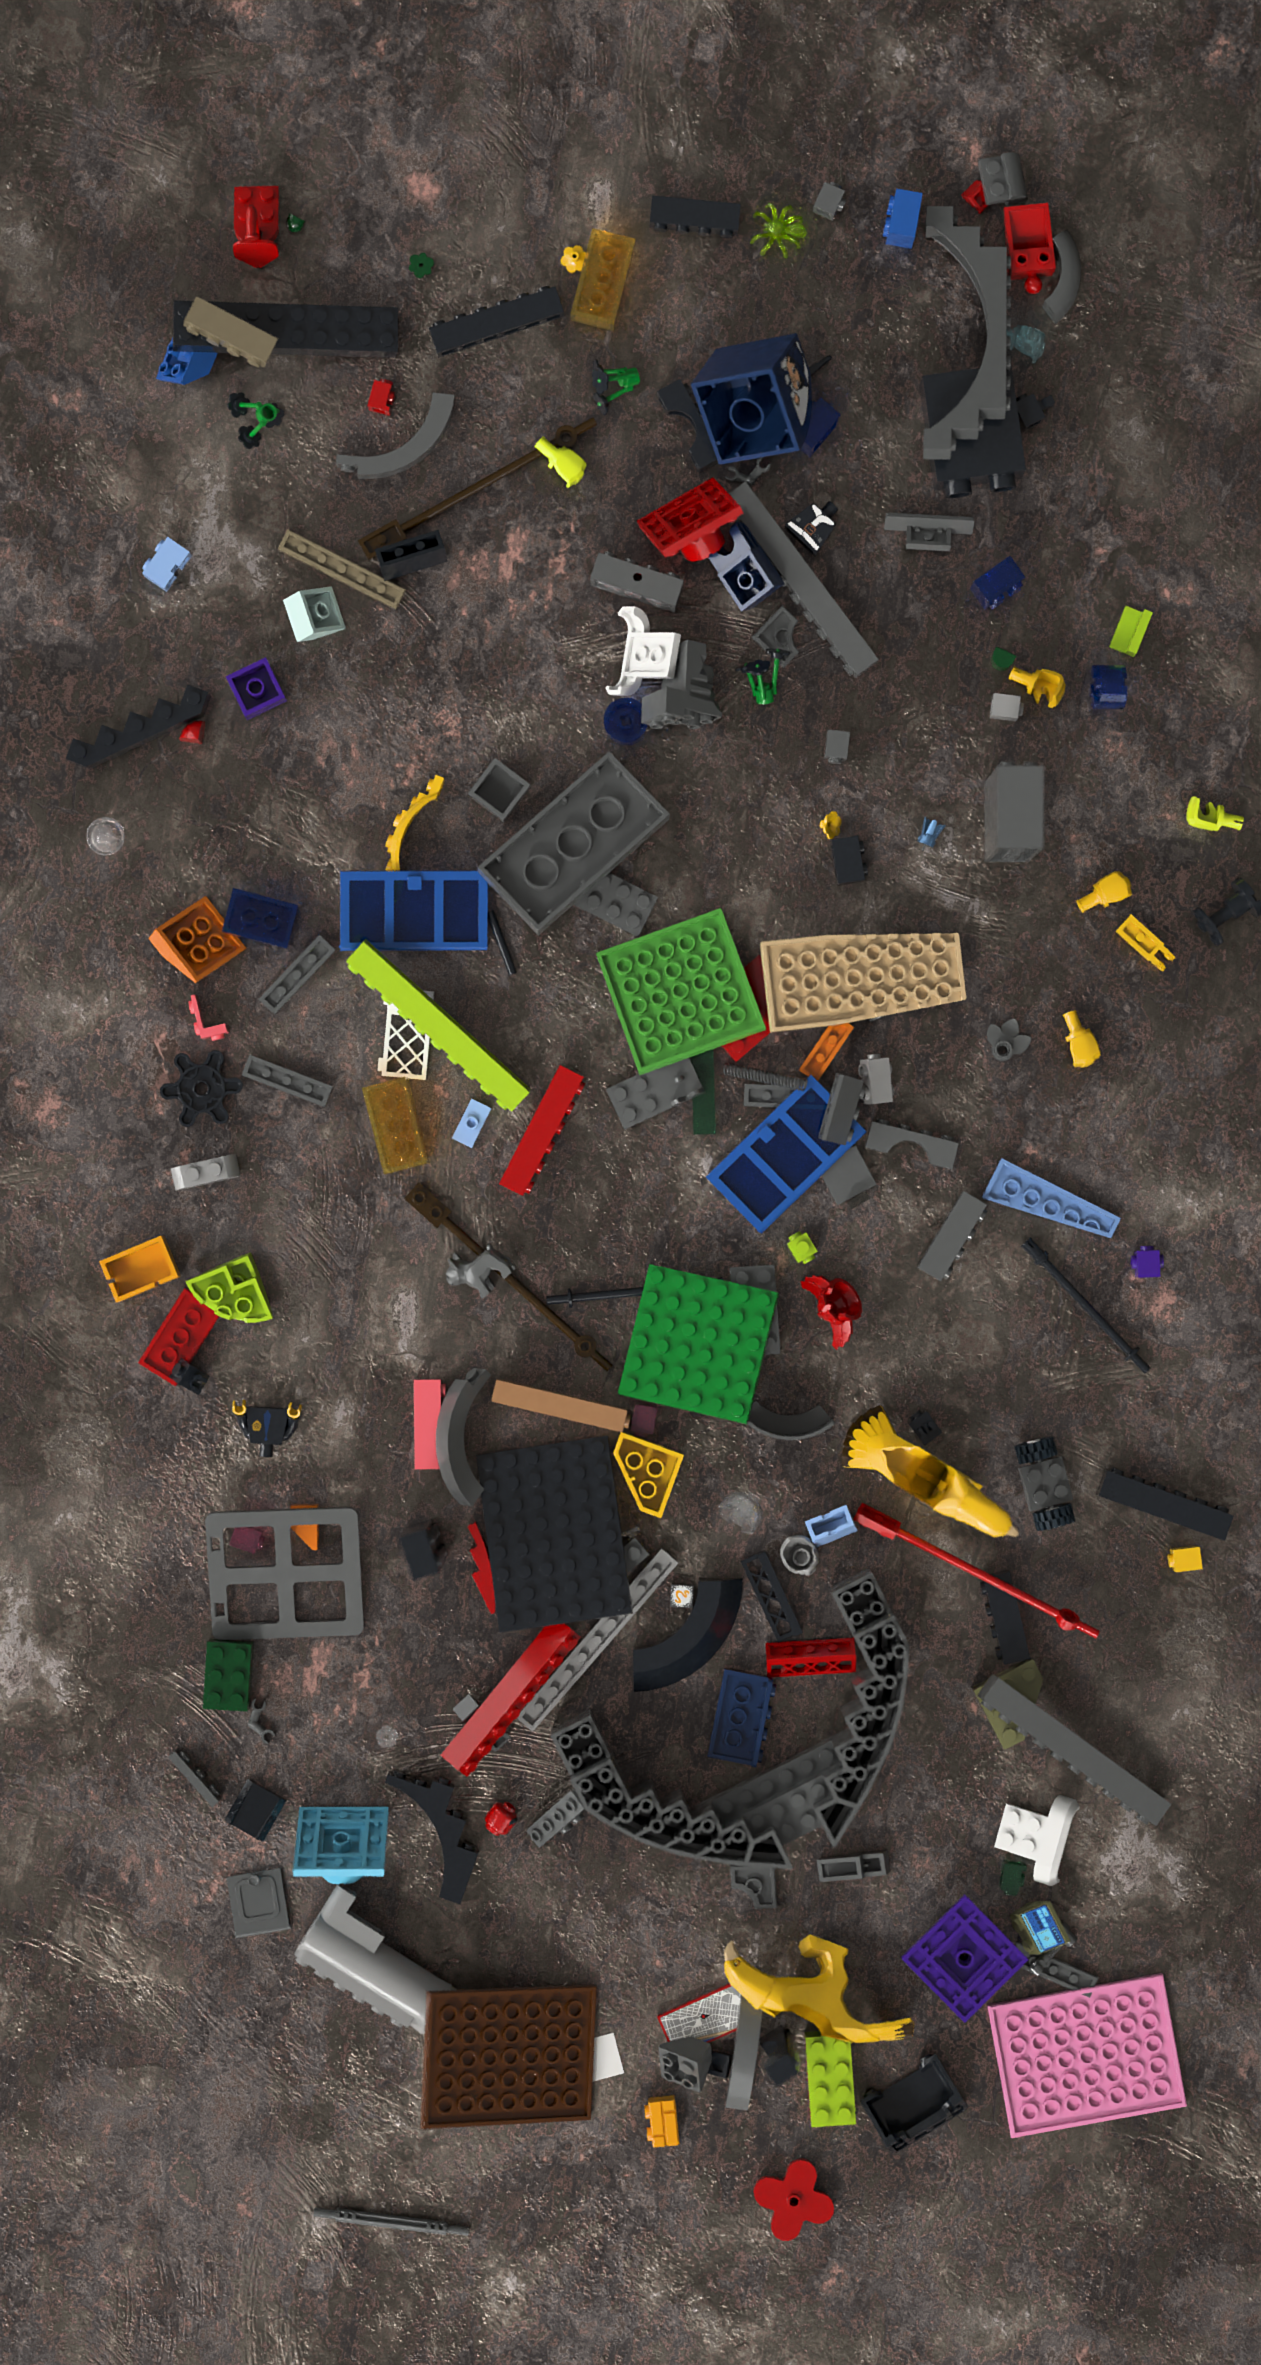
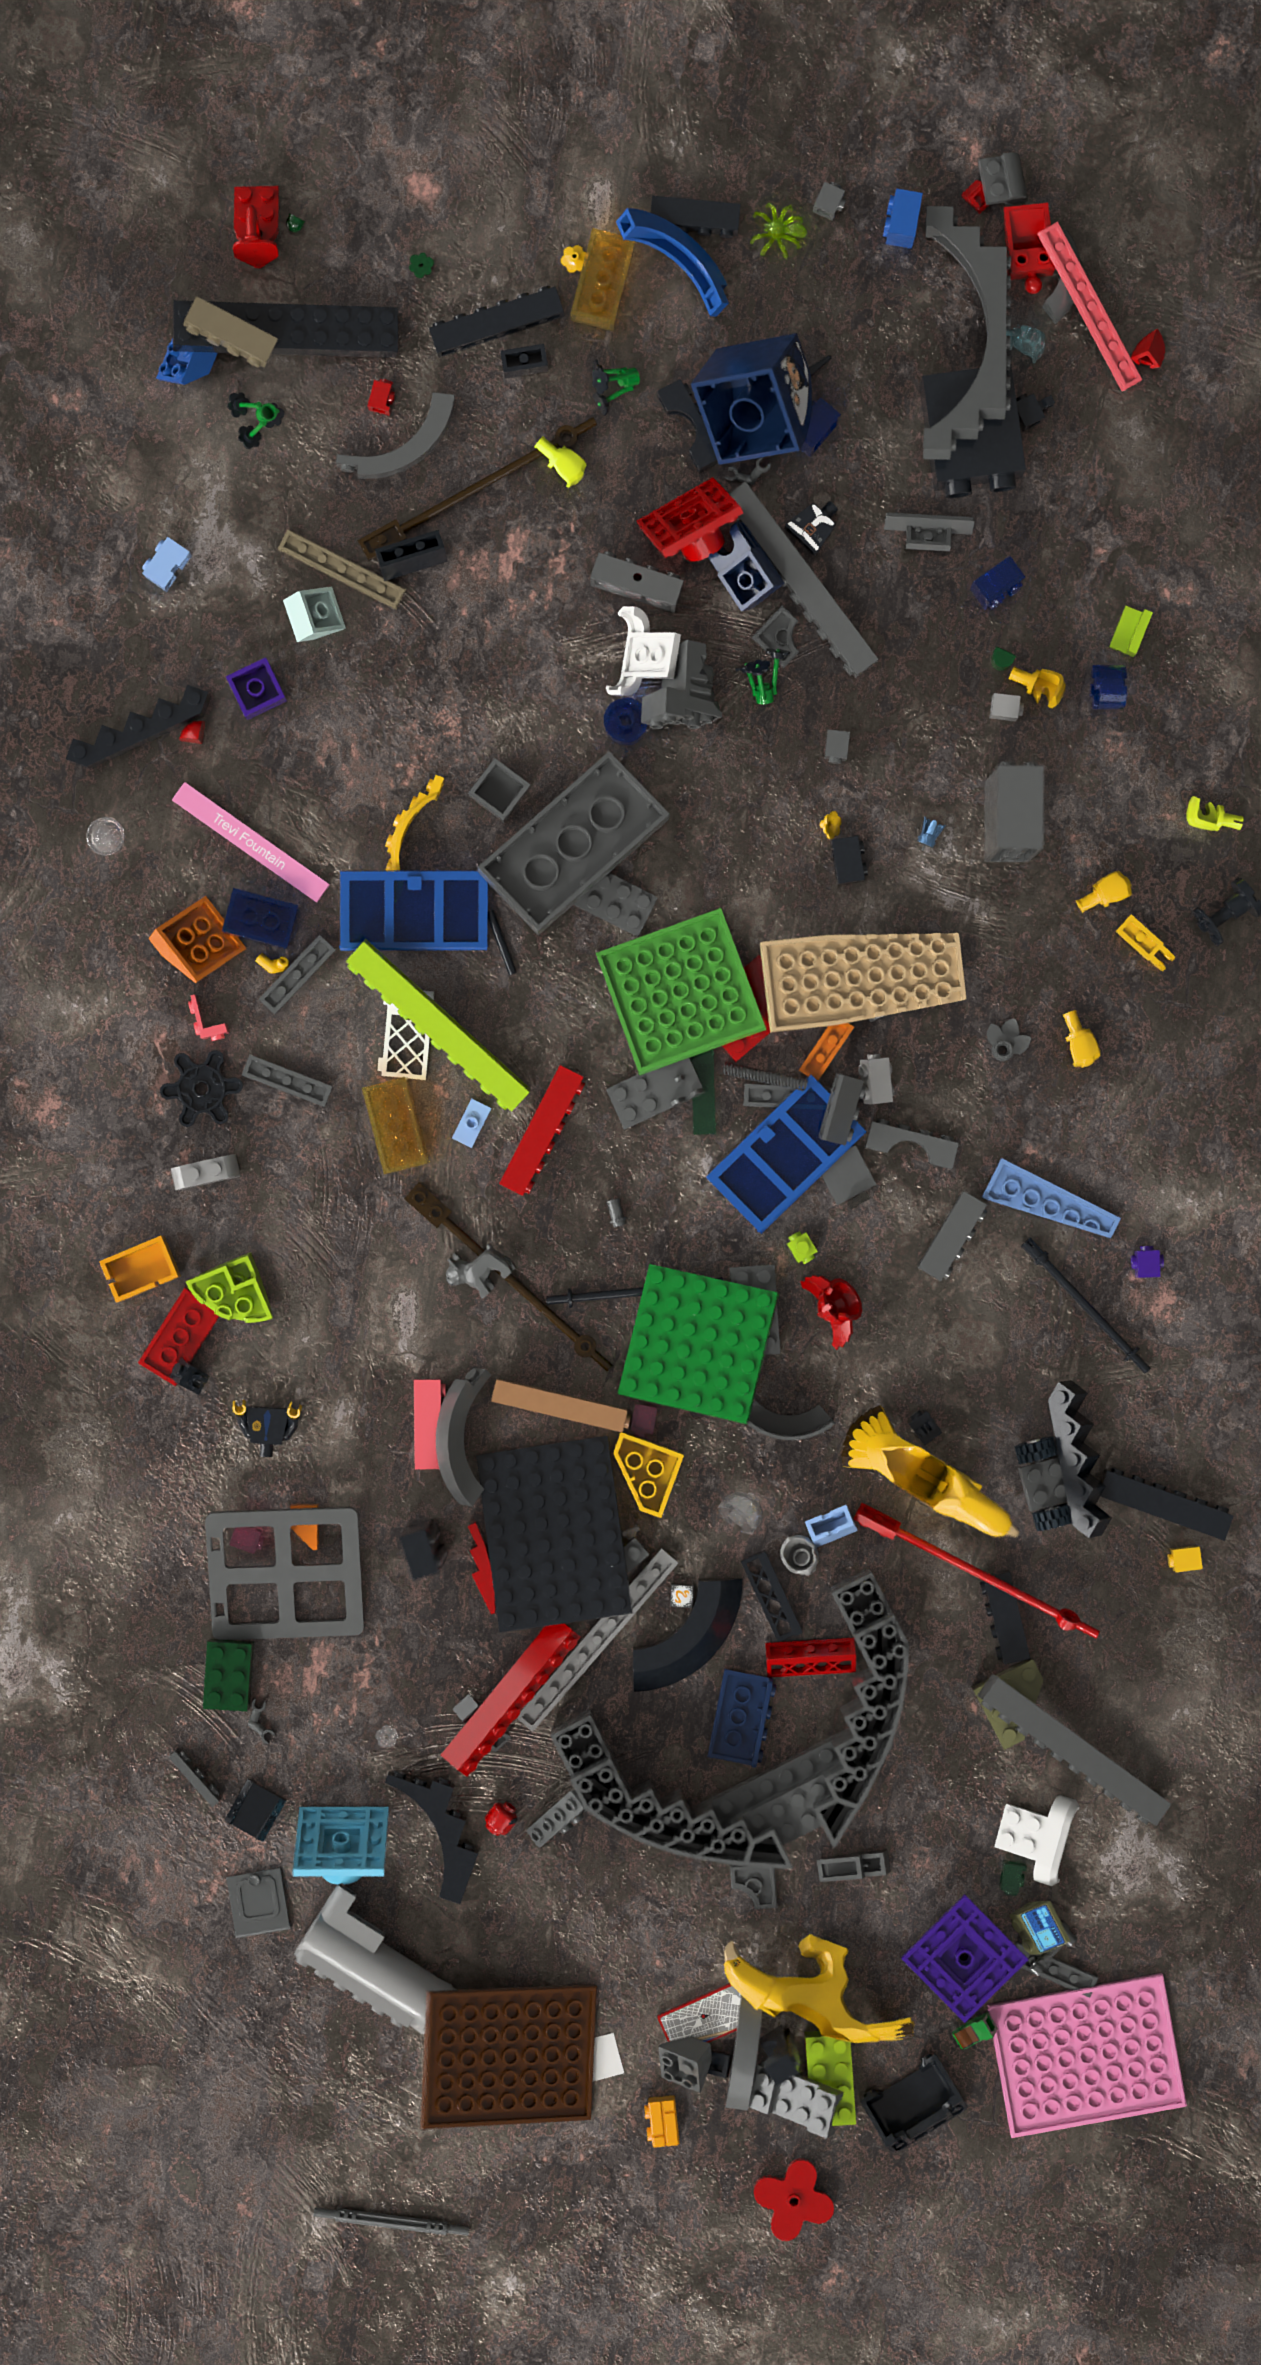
(250, 842): none -> bright pink tile
(273, 966): none -> yellow arm
(524, 361): none -> black brick
(616, 1213): none -> dark grey pin
(682, 249): none -> blue arch
(797, 2100): none -> piece
(975, 2031): none -> green leg
(1077, 1459): none -> black brick
(1089, 306): none -> coral tile
(1150, 350): none -> red brick

